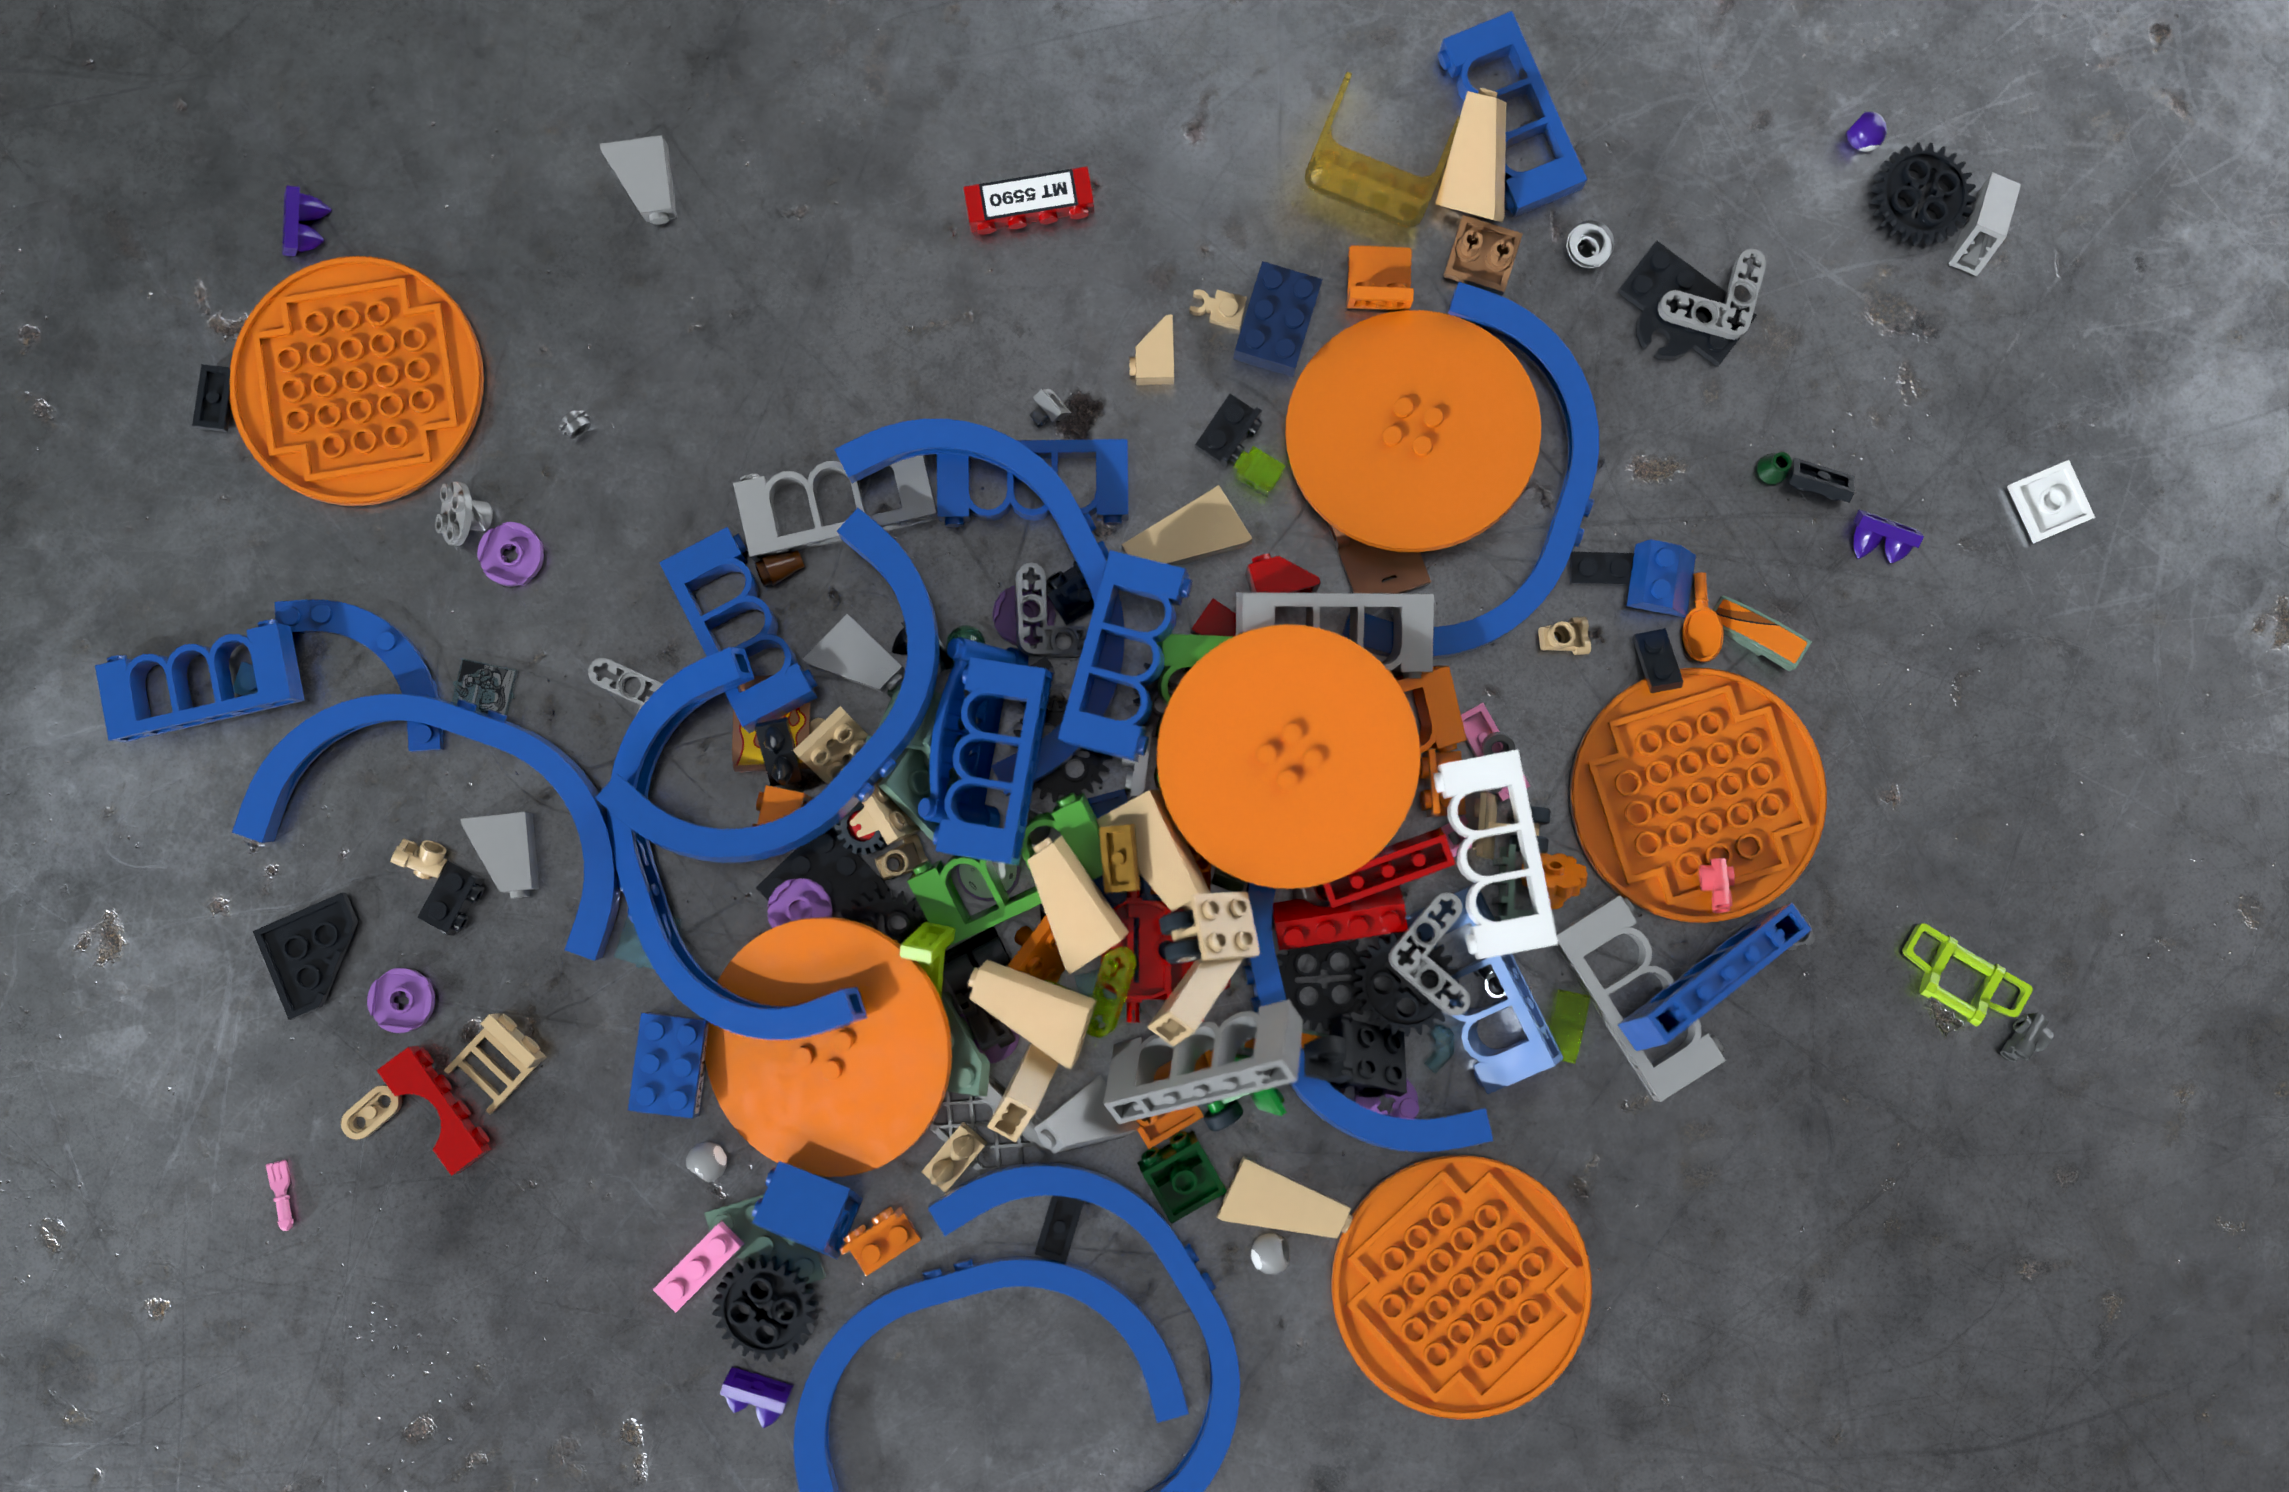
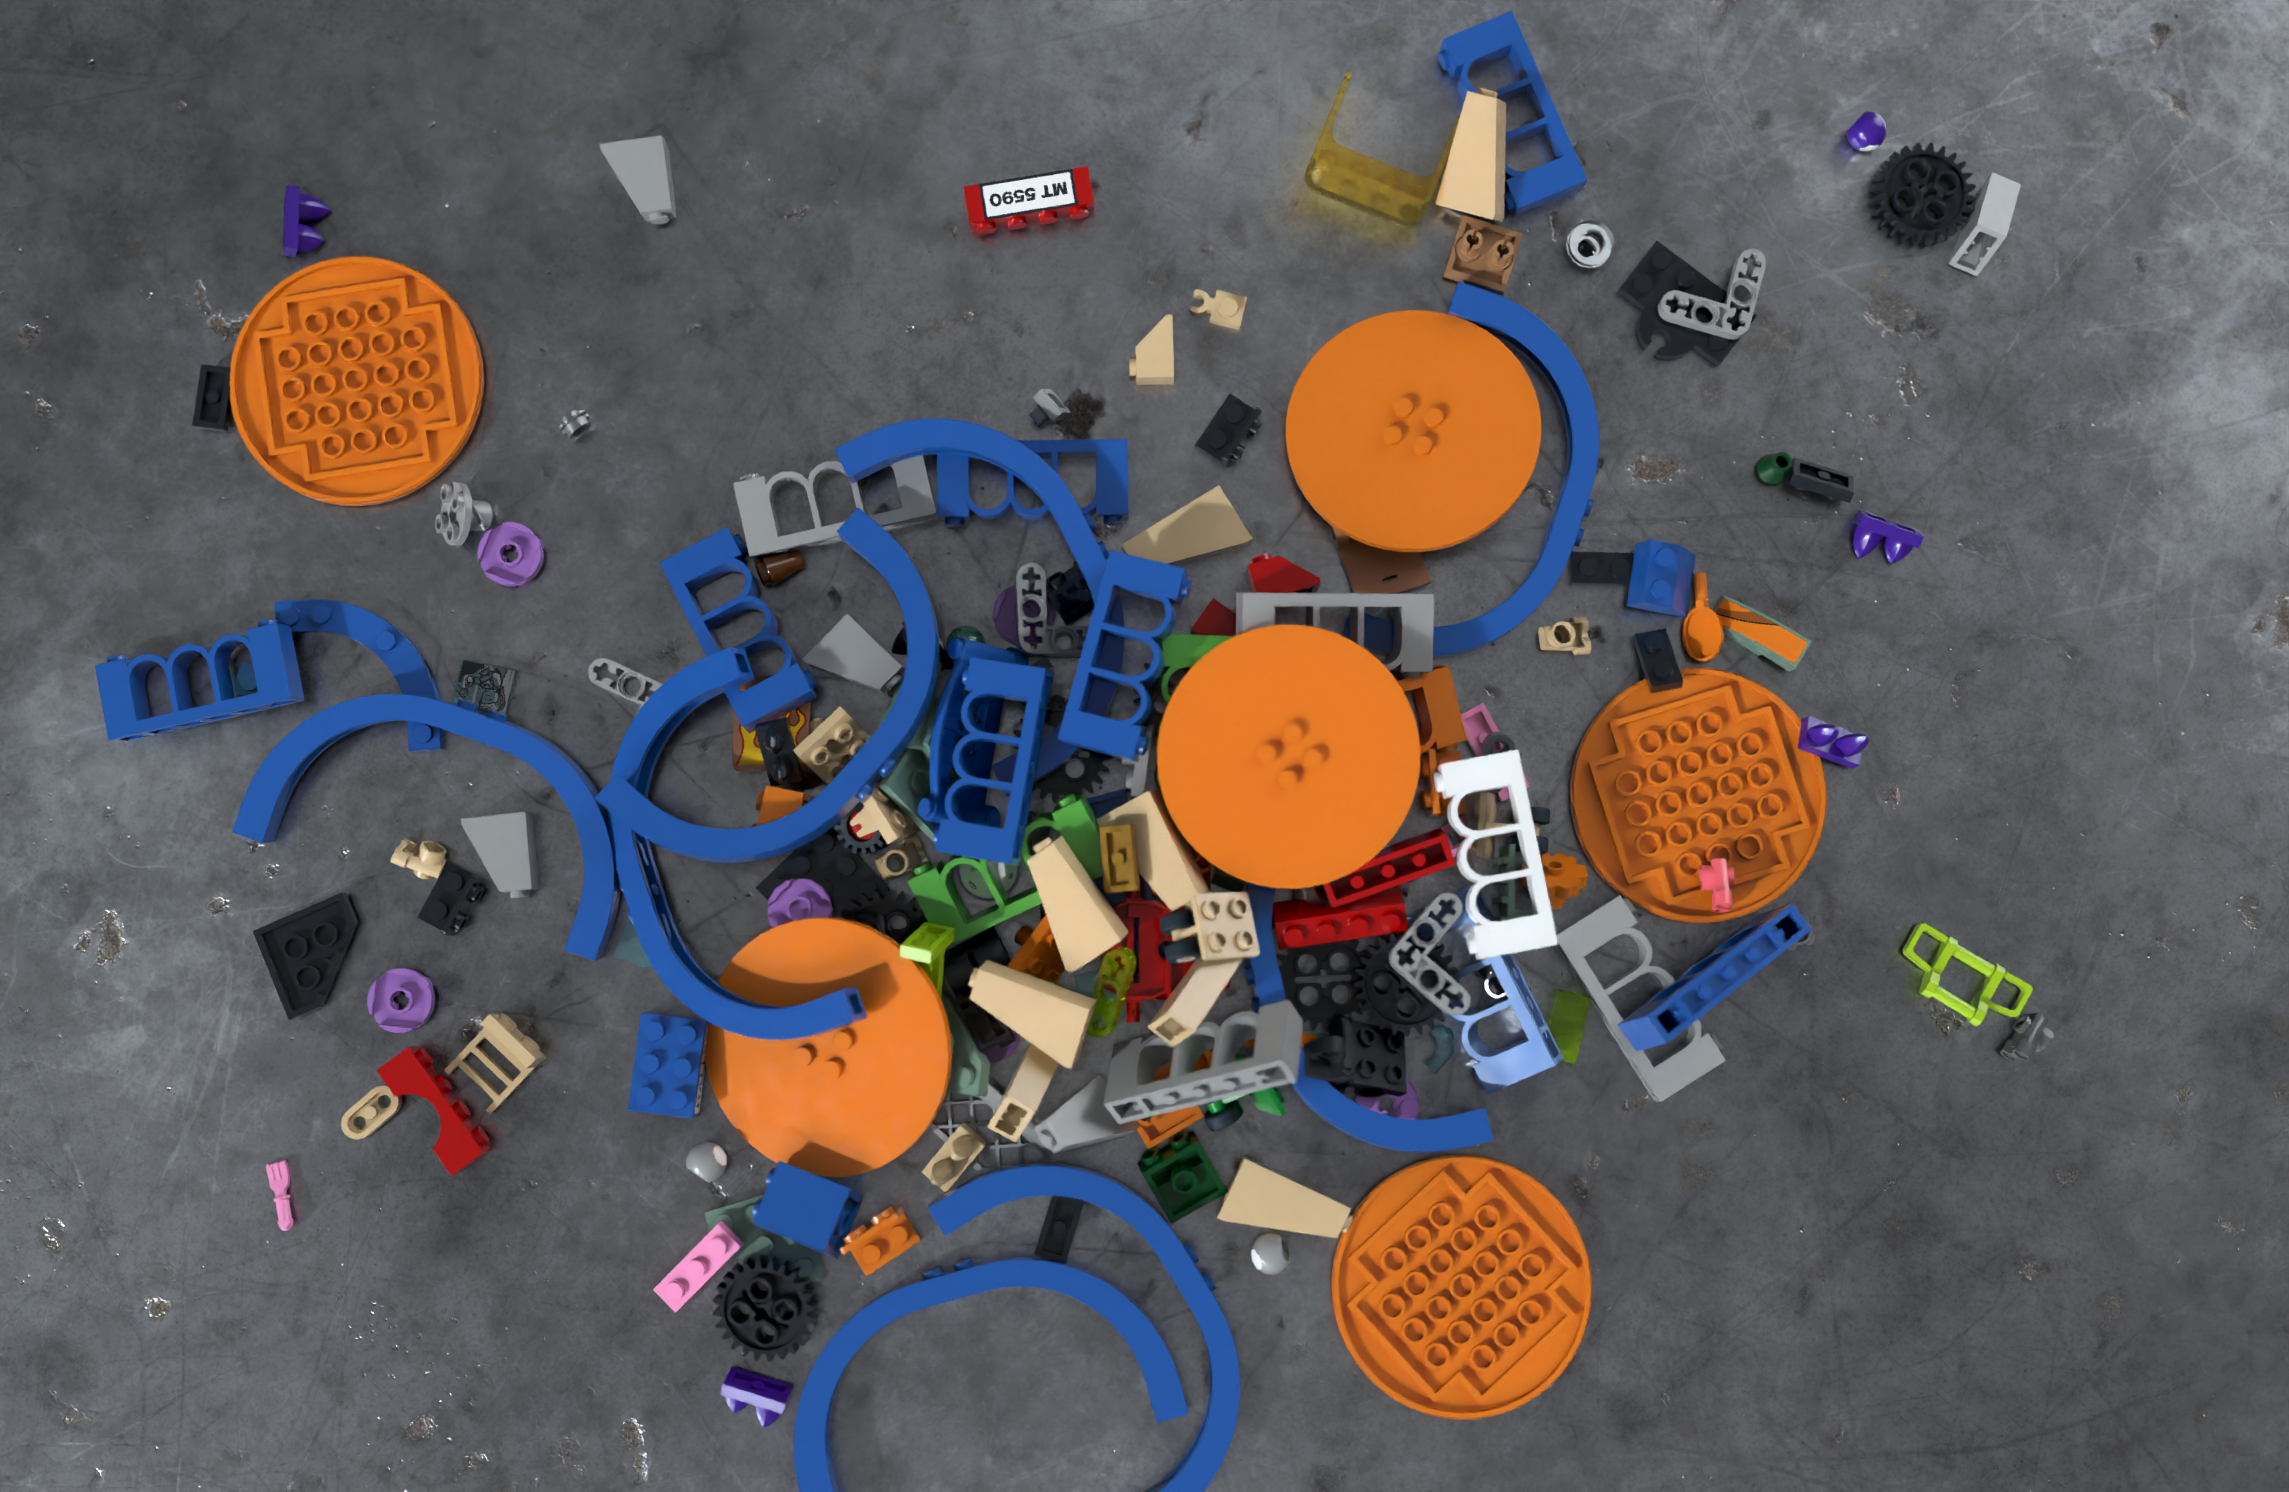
(1259, 471): clear neon green brick -> none
(1277, 319): dark blue brick -> none
(1379, 278): orange bracket -> none
(1831, 742): none -> dark purple tile
(2051, 501): white plate -> none

